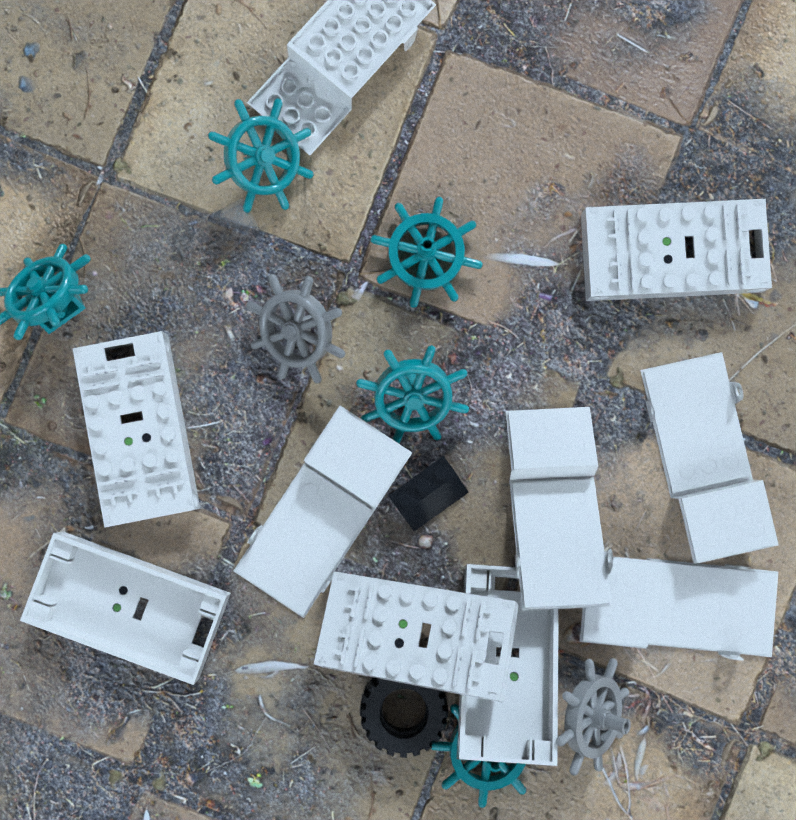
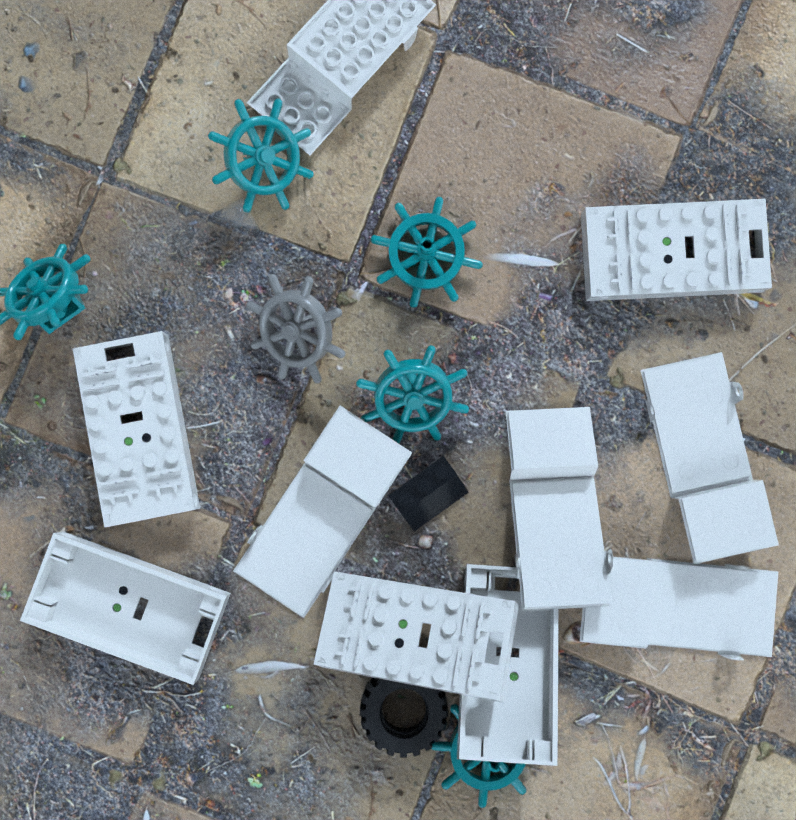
(595, 714): light grey piece -> none

